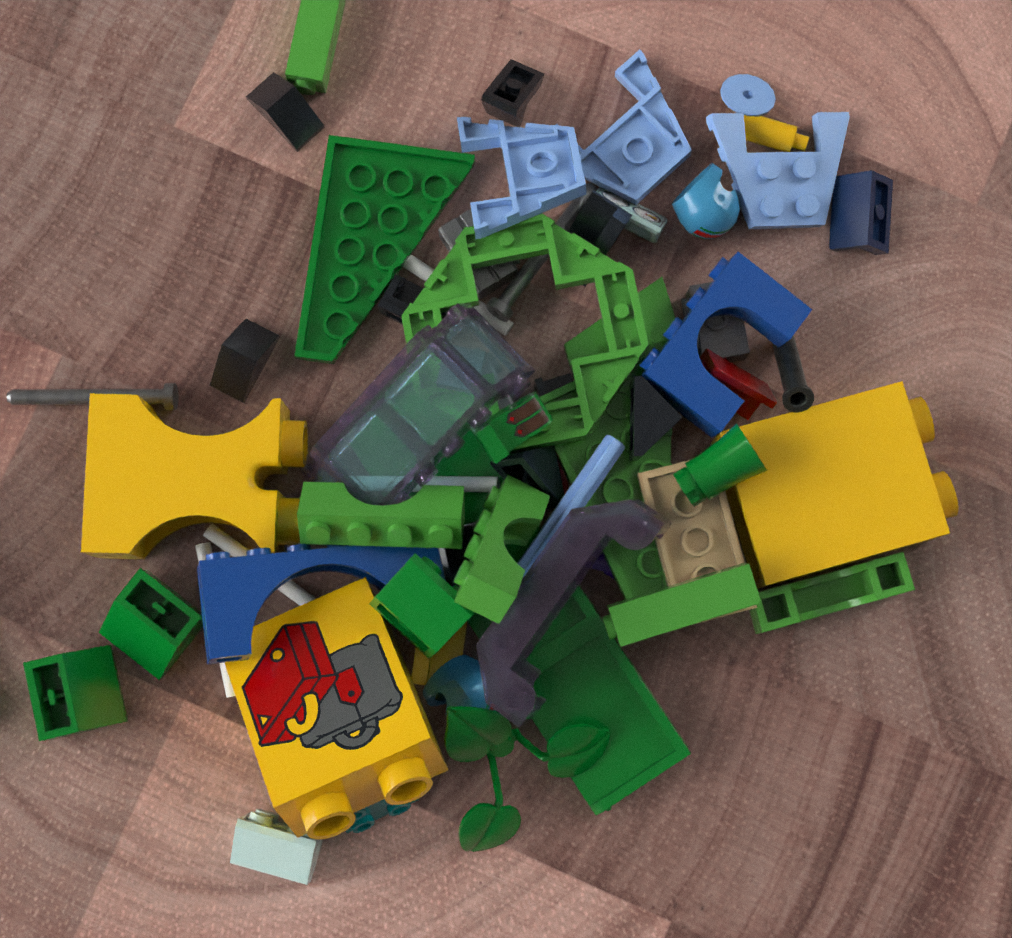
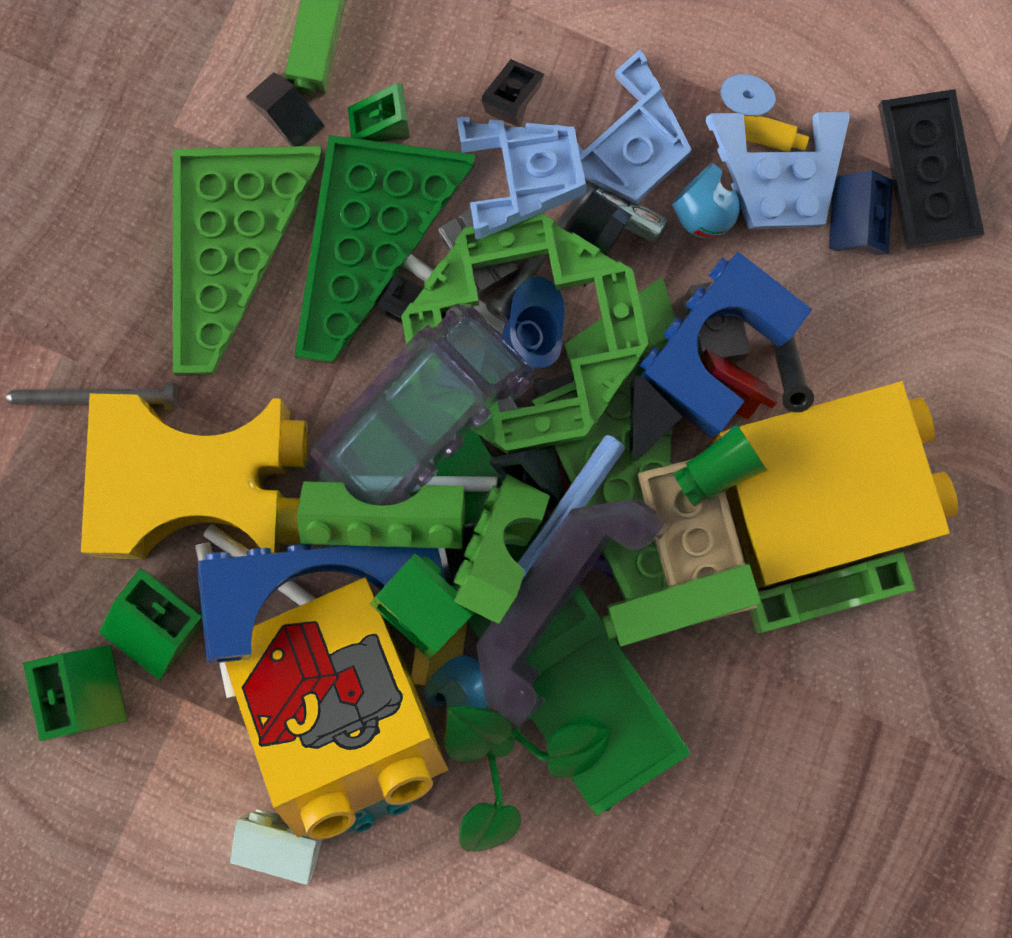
(226, 229): none -> bright green wing
(243, 359): black slope -> none
(380, 116): none -> green slope
(512, 426): green leg -> none
(536, 322): none -> blue piece
(930, 169): none -> black plate

